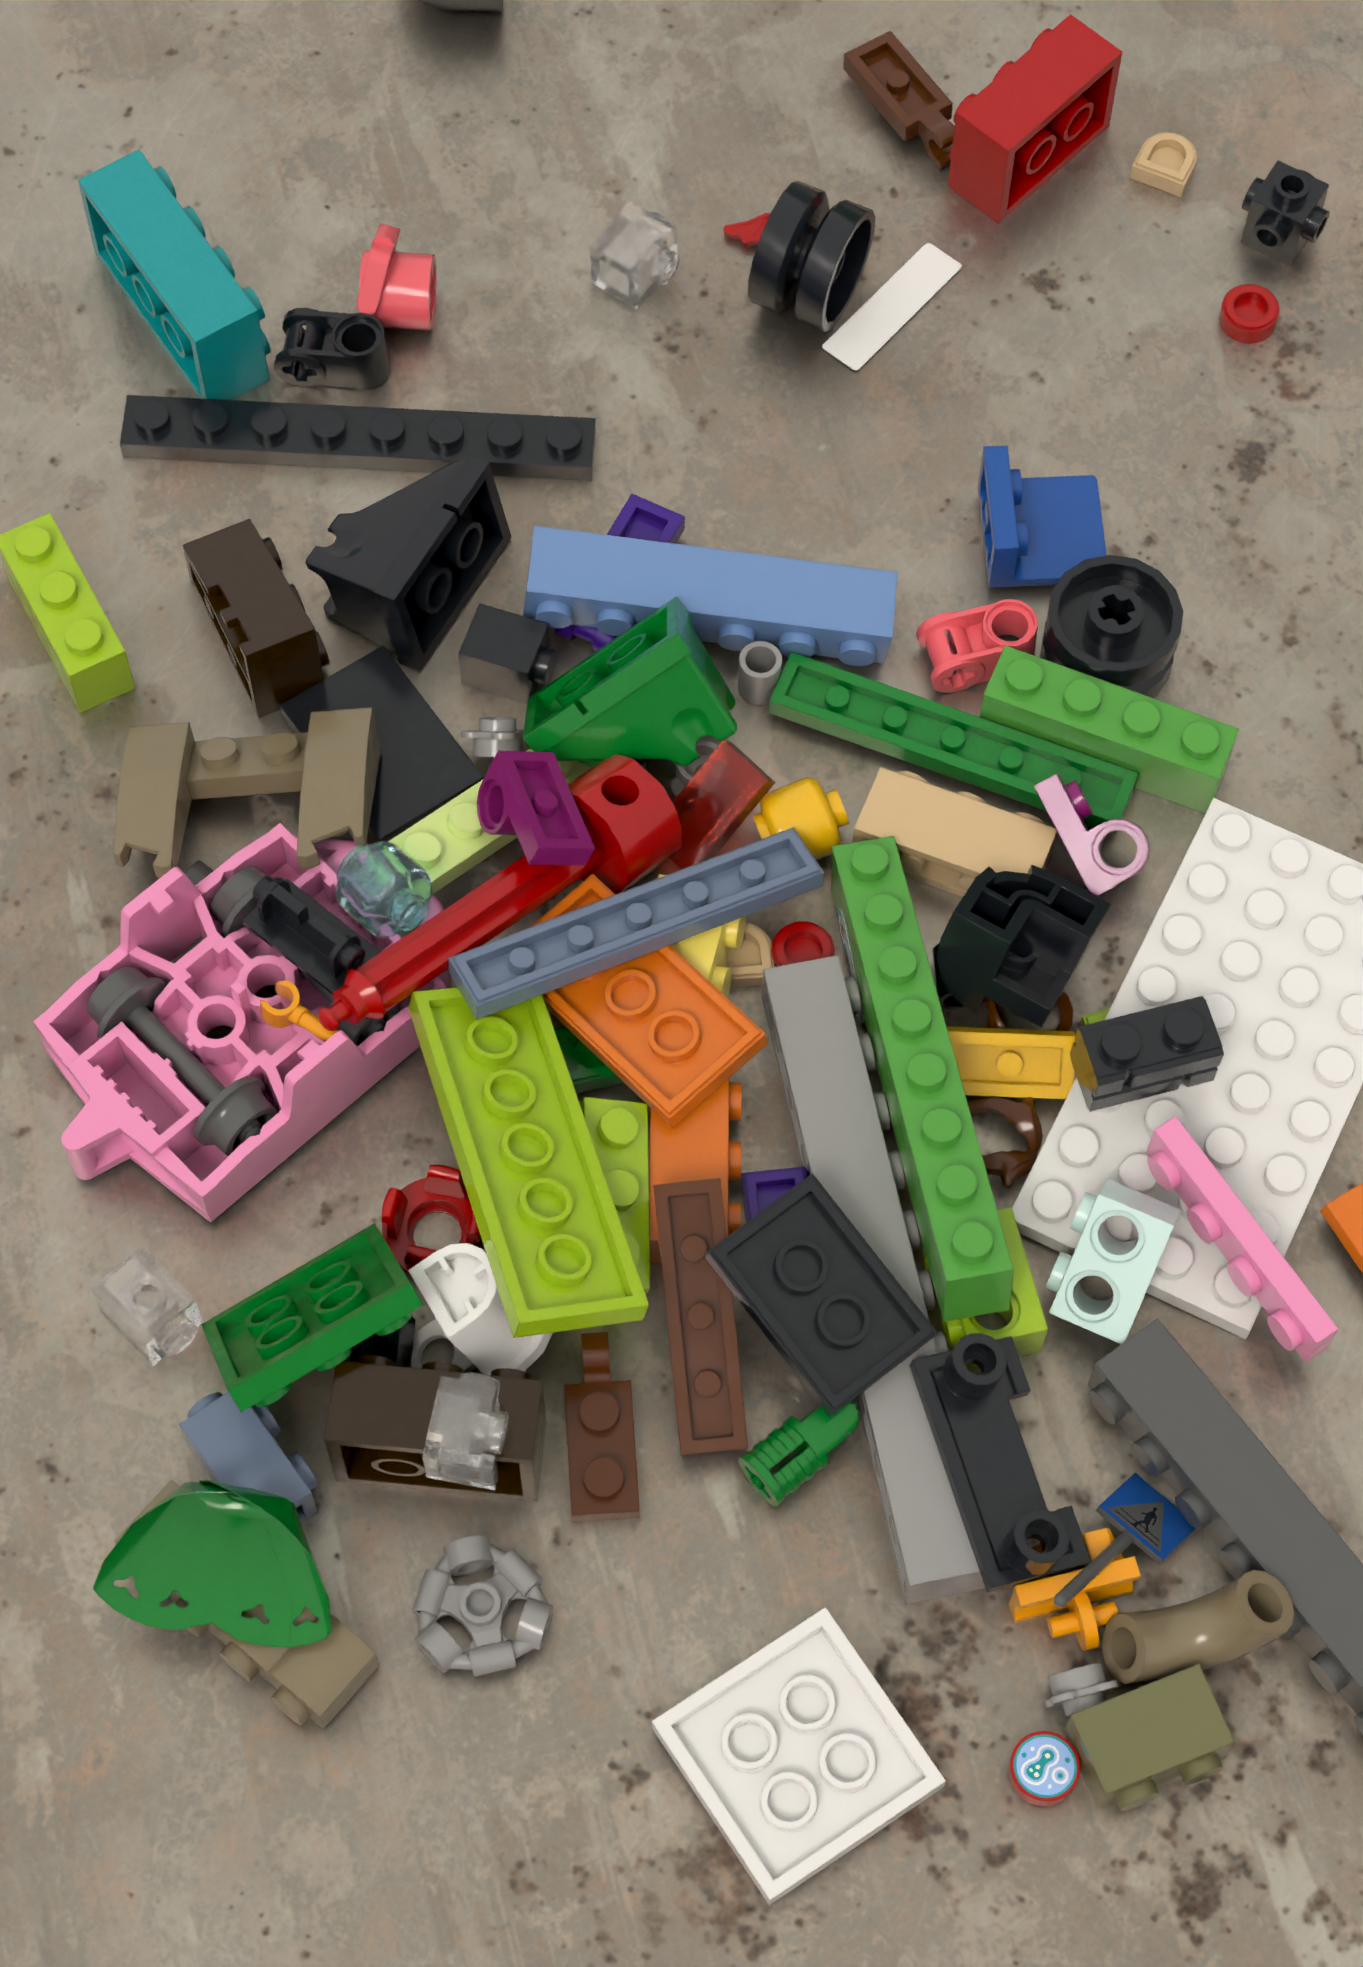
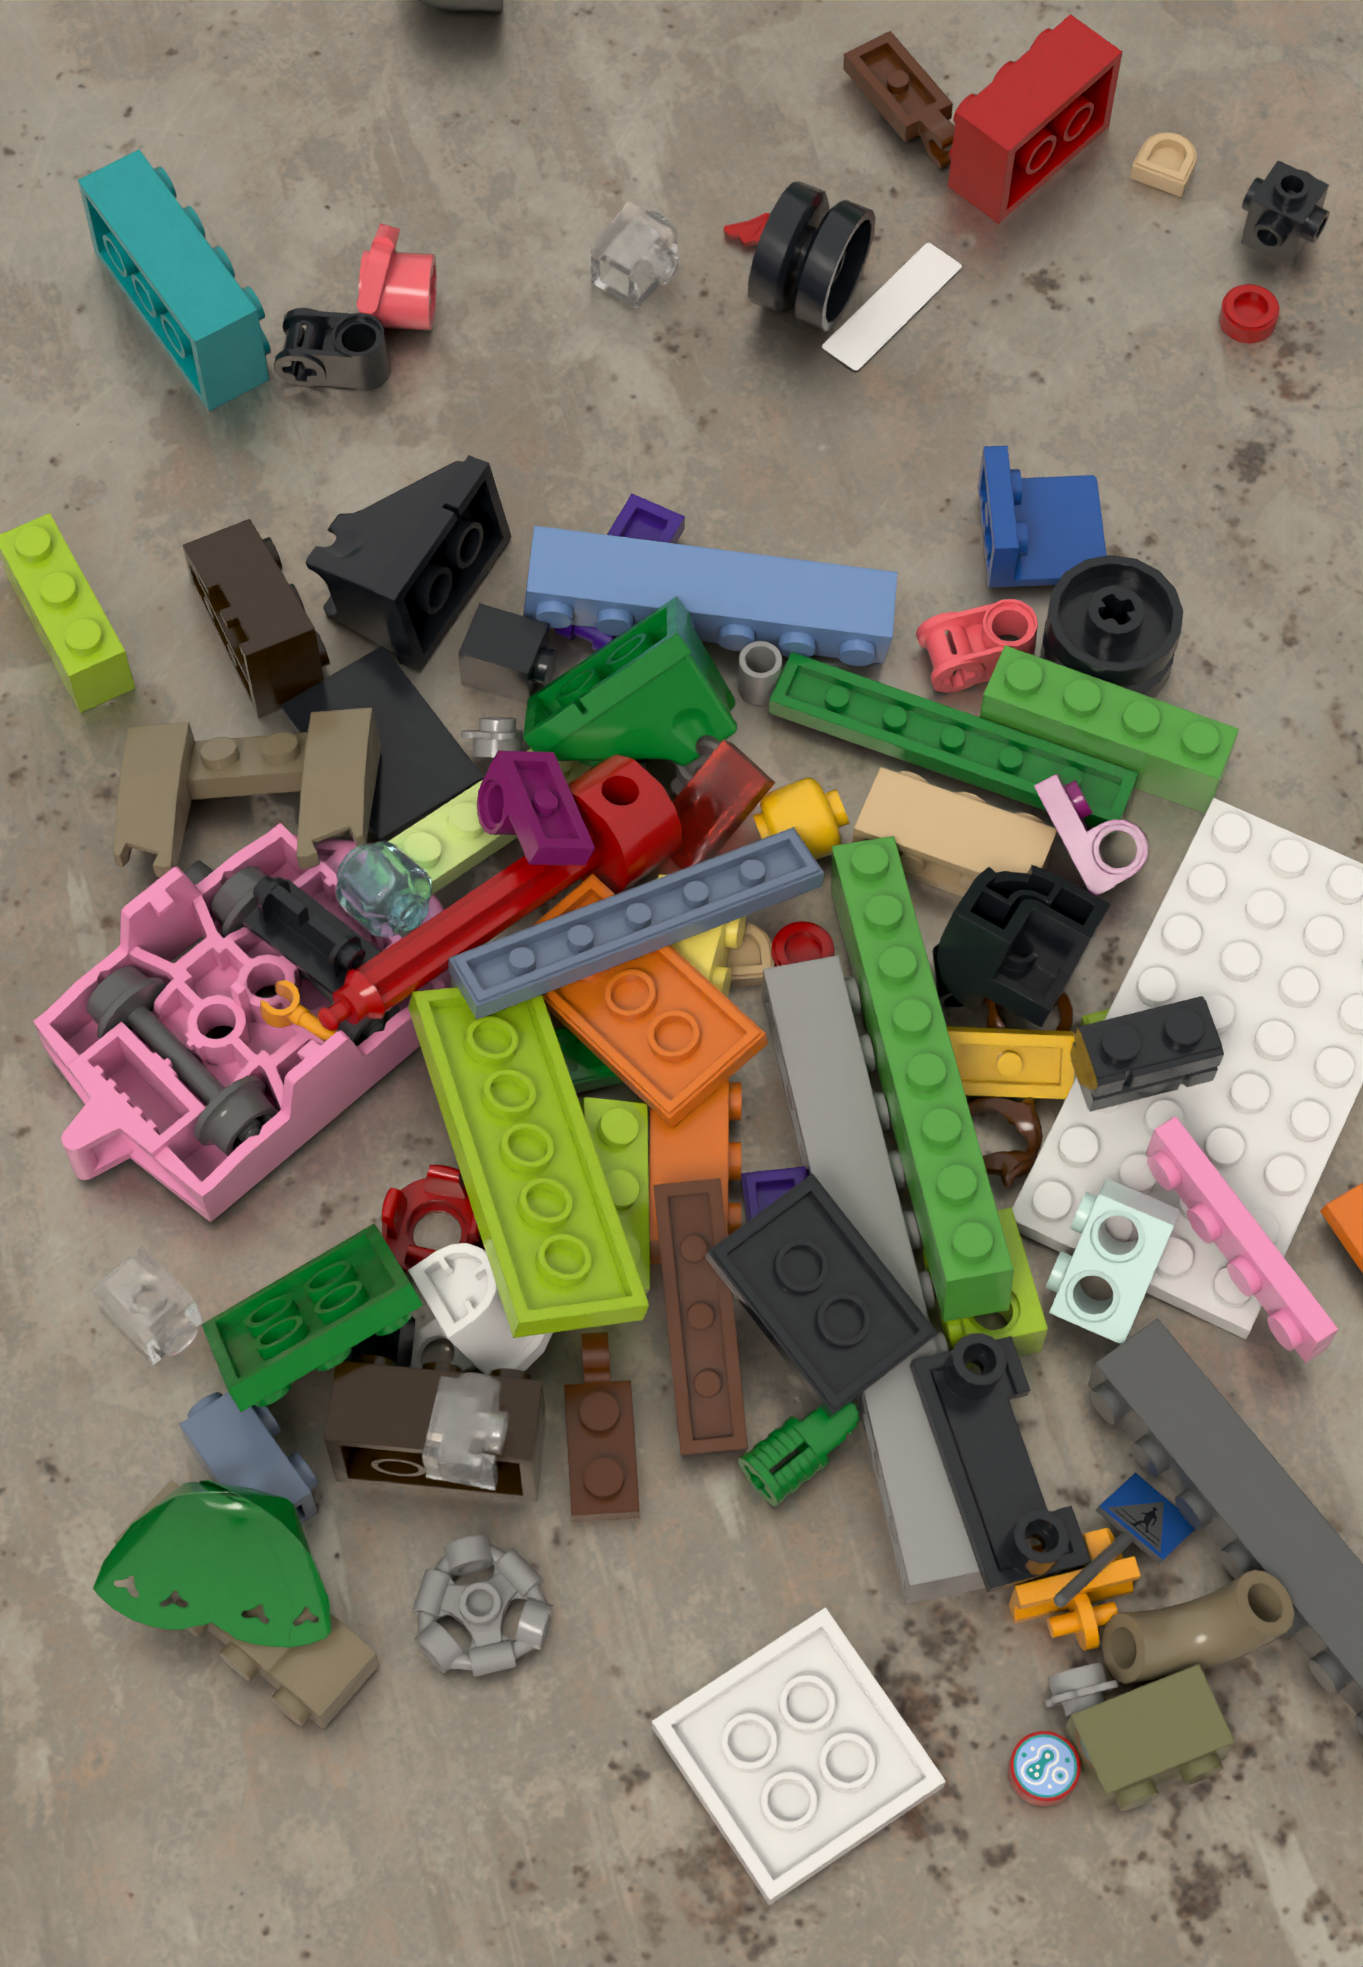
(356, 437): black plate -> none
(843, 933): sticker -> none

